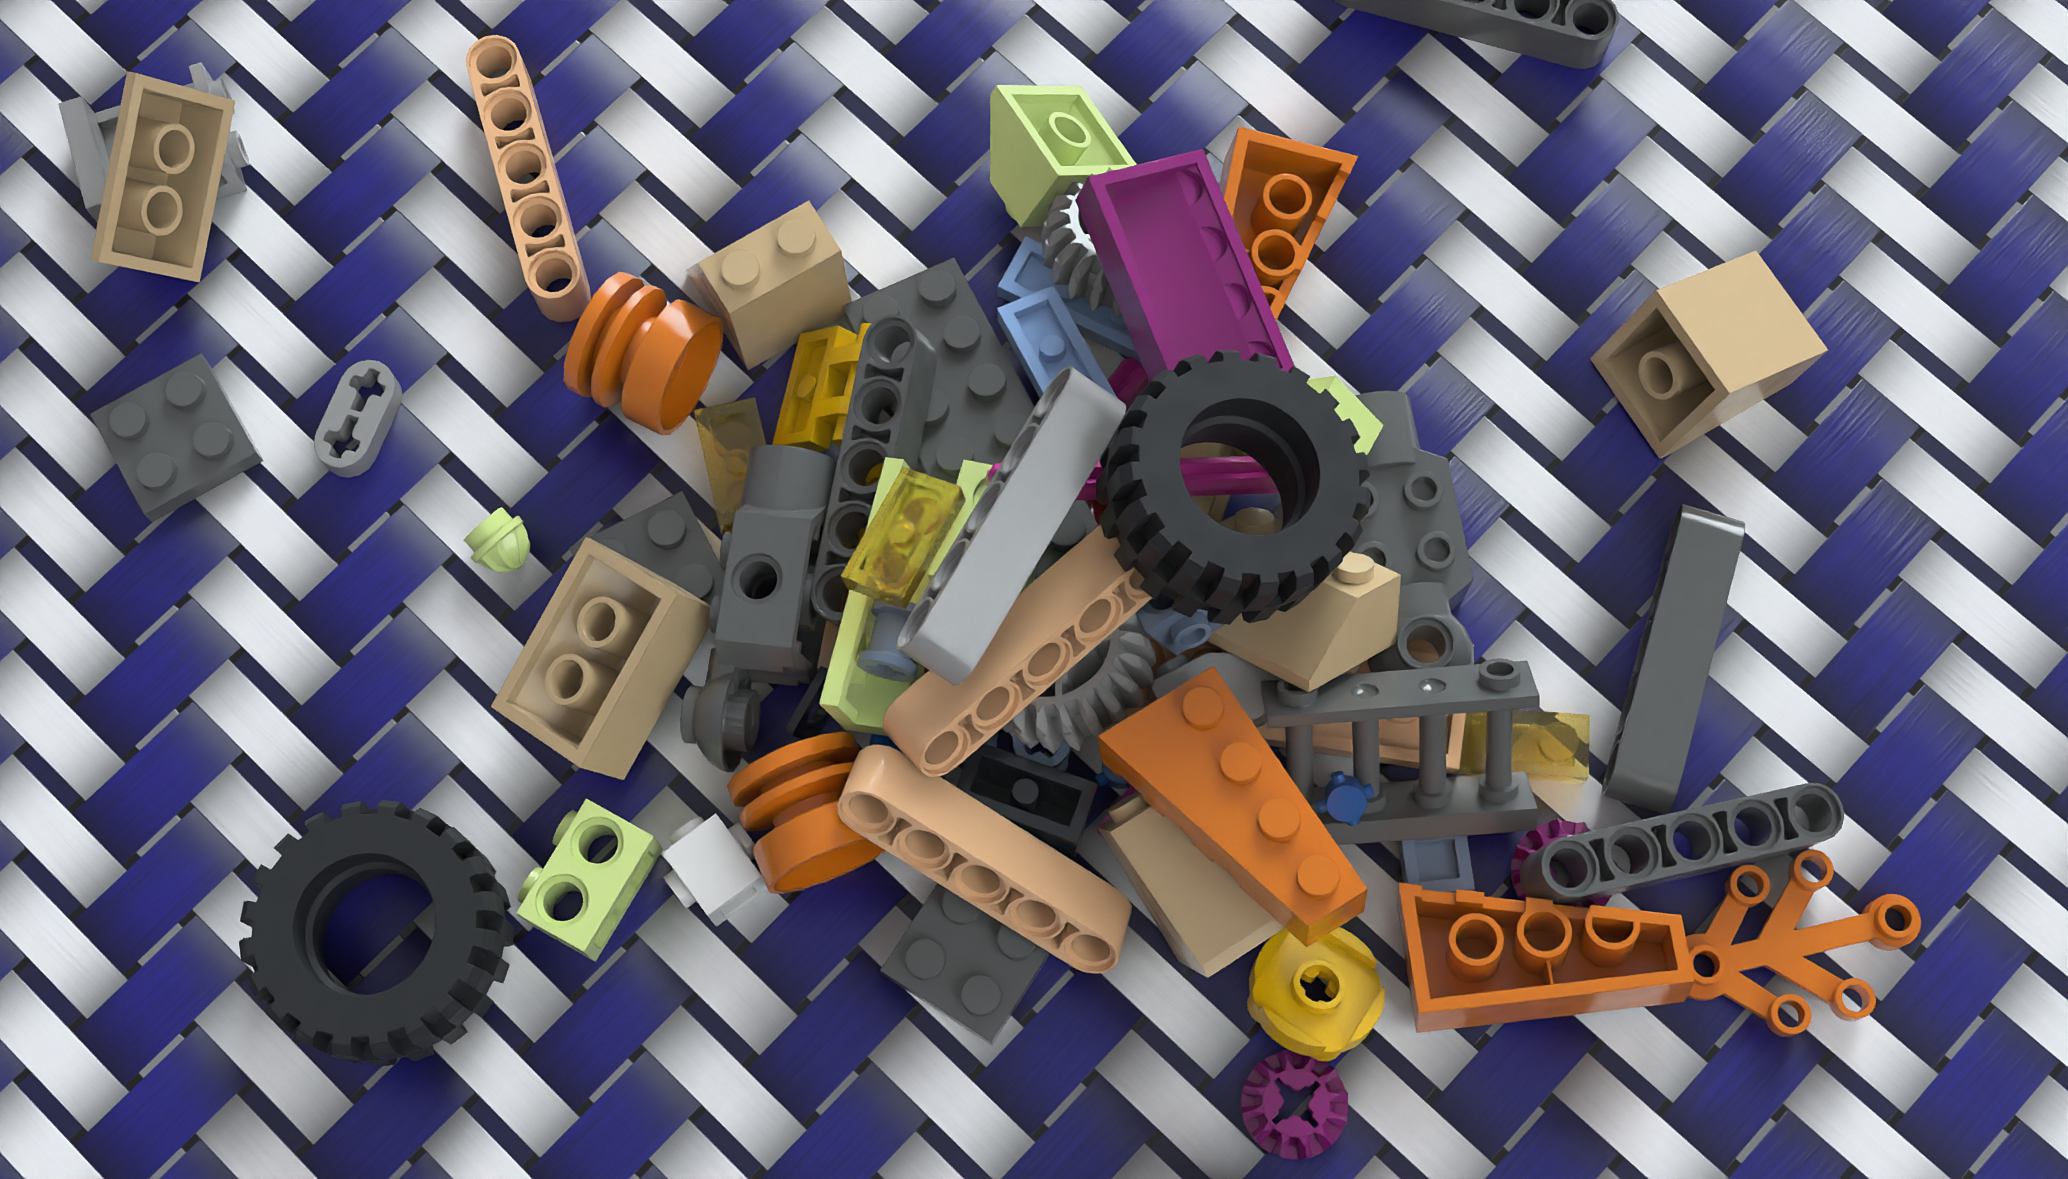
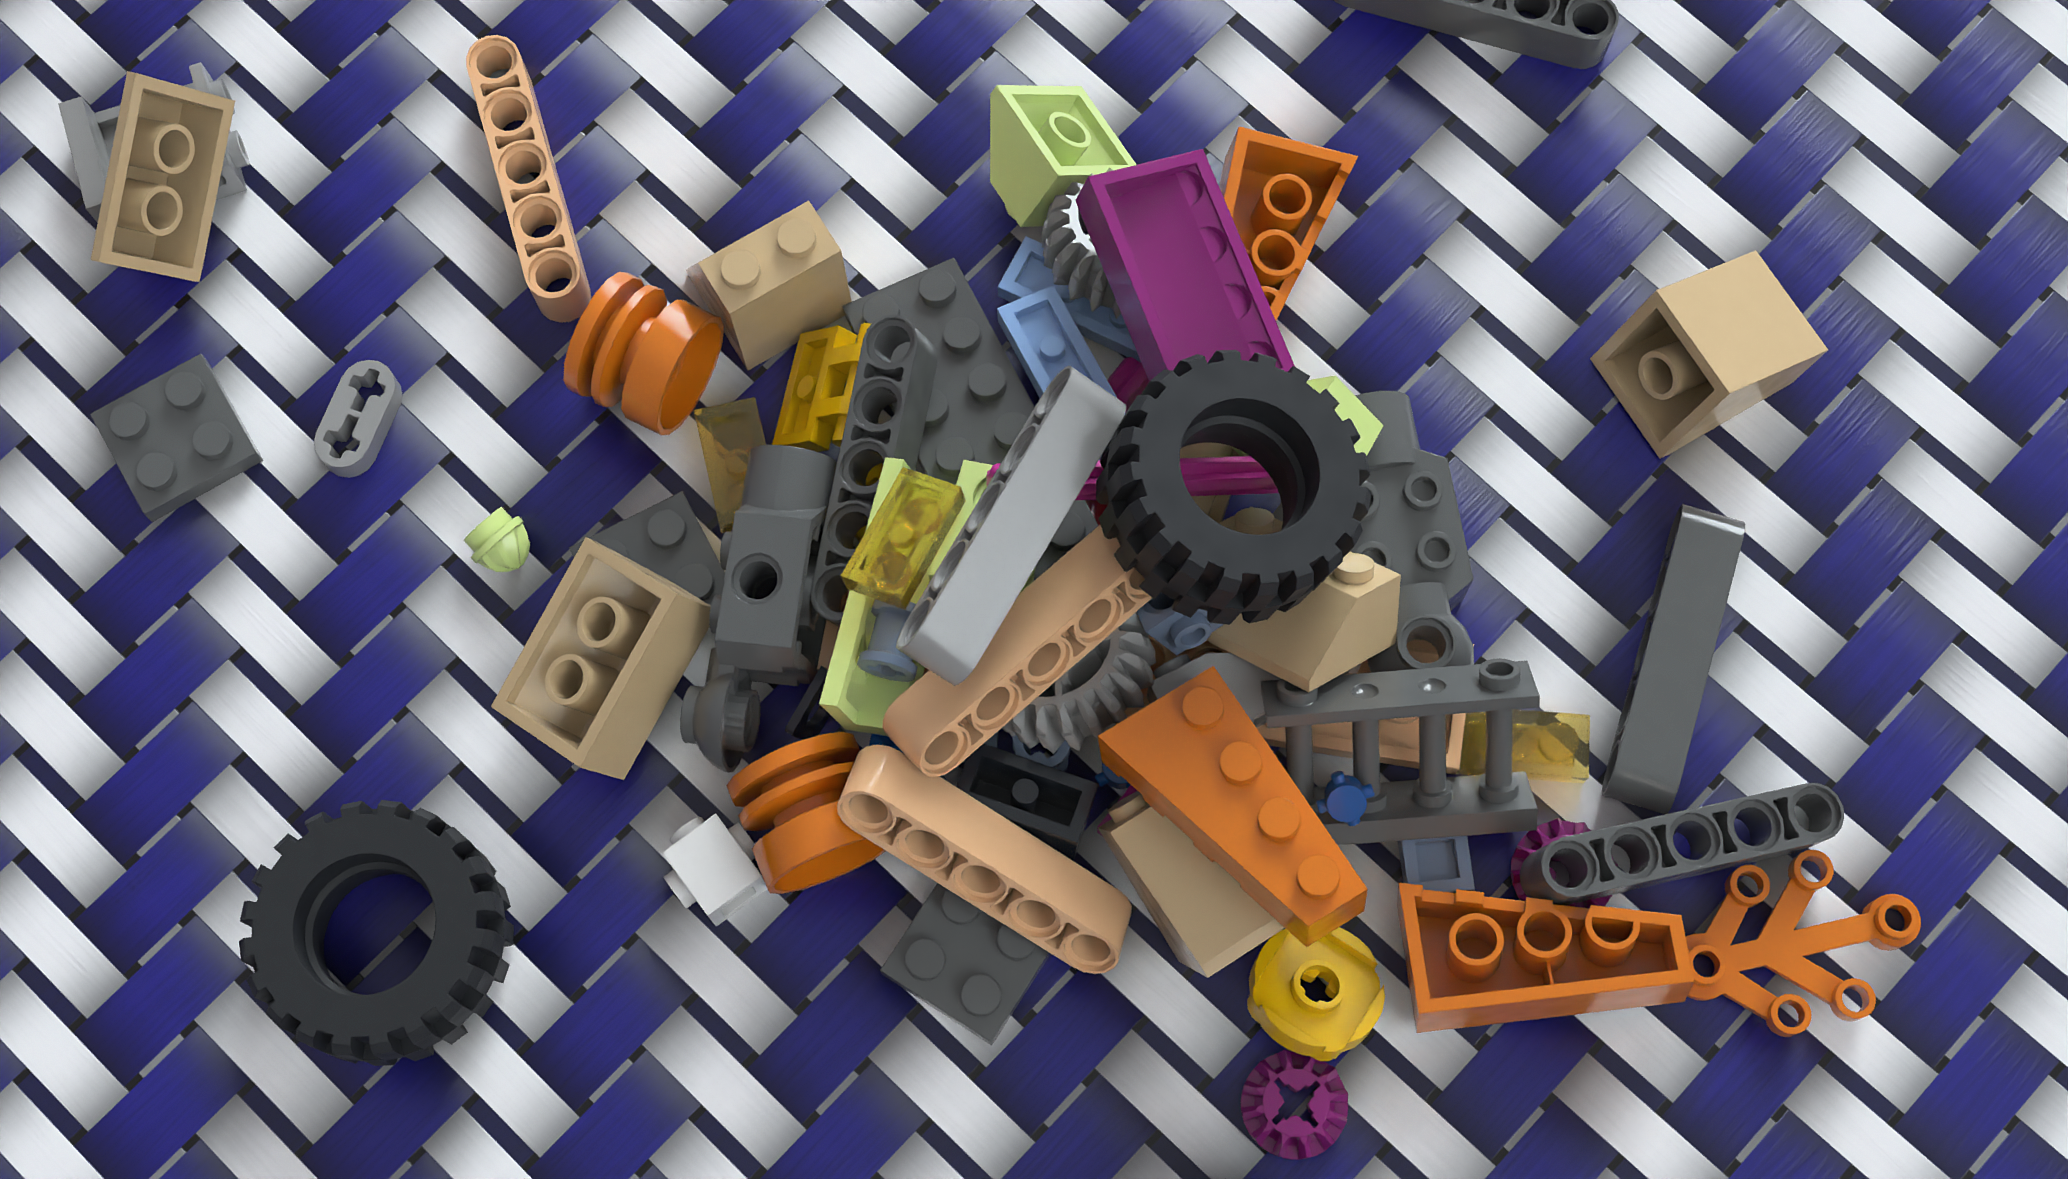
(605, 886): yellowish green brick -> none

